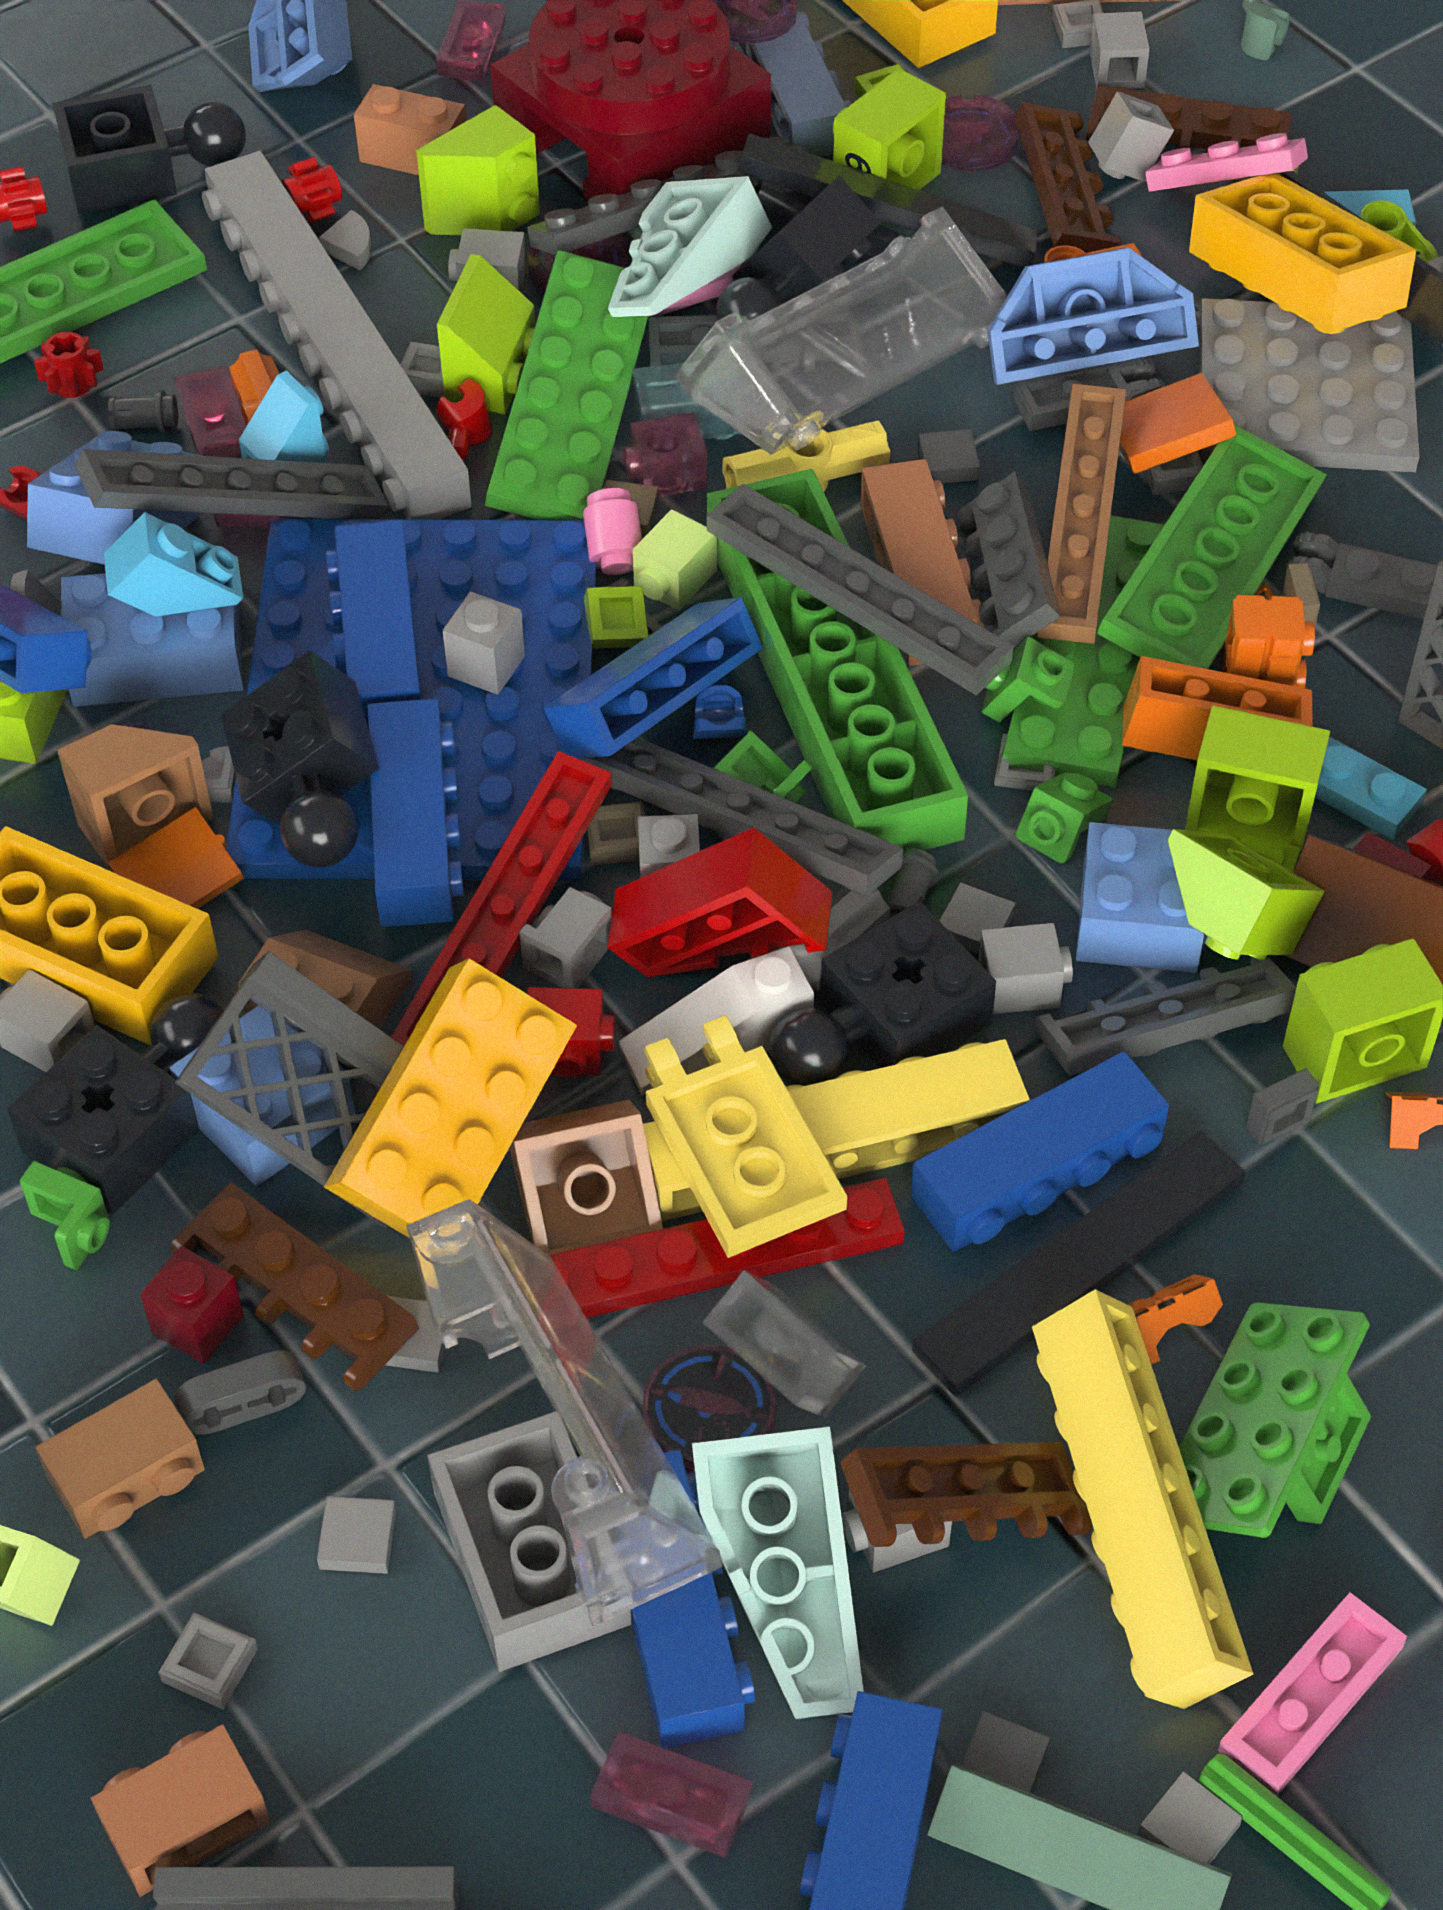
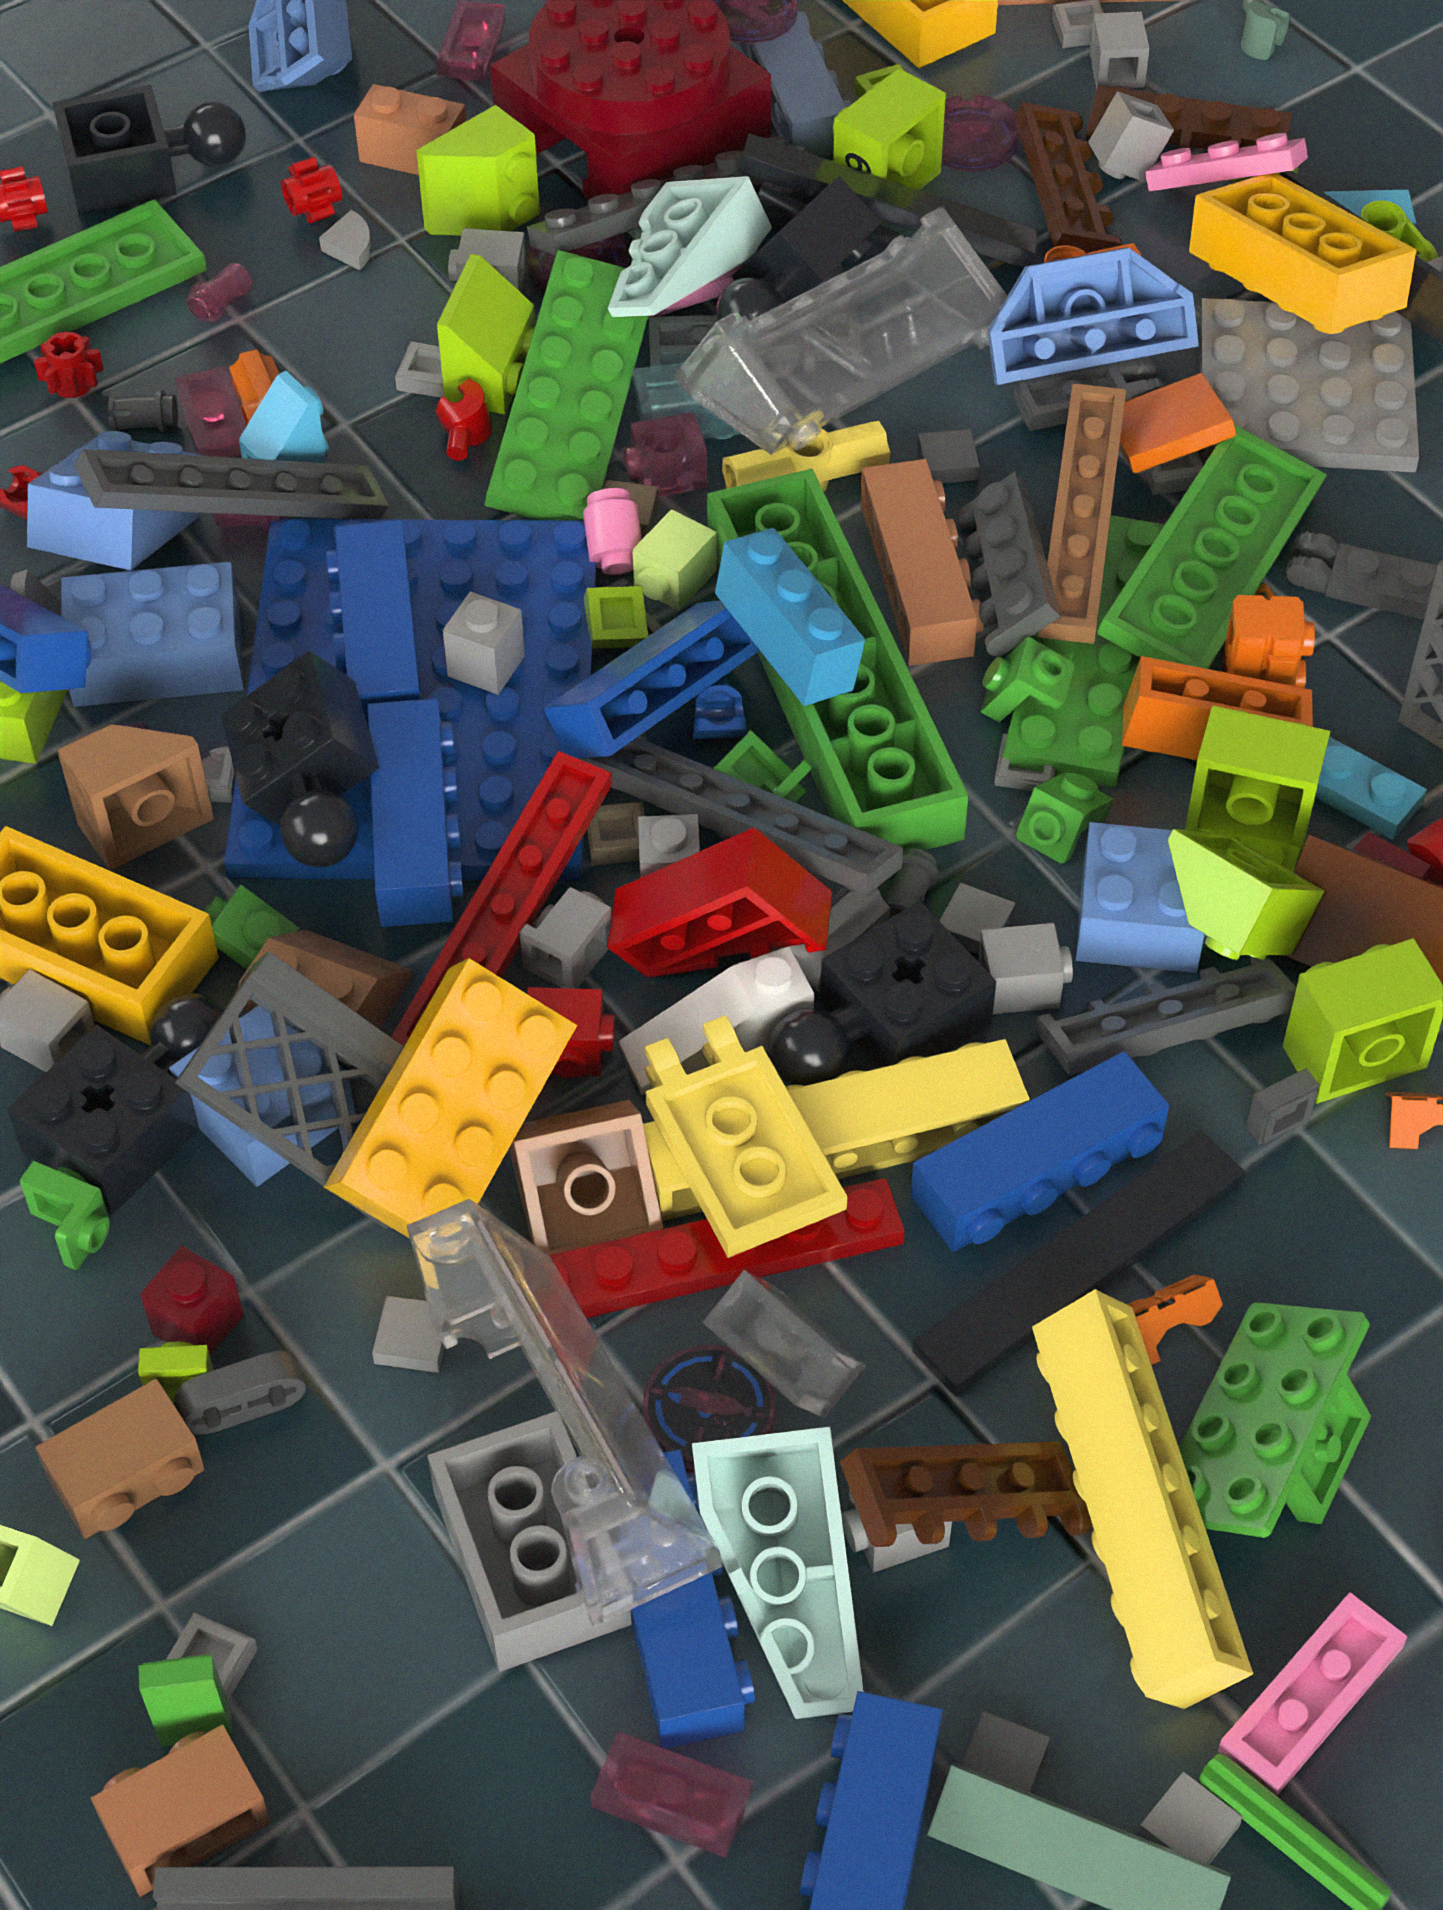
(170, 570): medium azure slope -> none
(173, 1364): none -> lime plate
(181, 861): orange piece -> none
(183, 1697): none -> bright green tile
(210, 298): none -> clear pink pin
(245, 924): none -> bright green bracket
(303, 1281): reddish brown hinge -> none
(336, 340): light grey brick -> none
(356, 1535): light grey tile -> none
(789, 616): none -> dark azure brick
(860, 589): dark grey plate -> none
(1301, 584): dark tan tile -> none

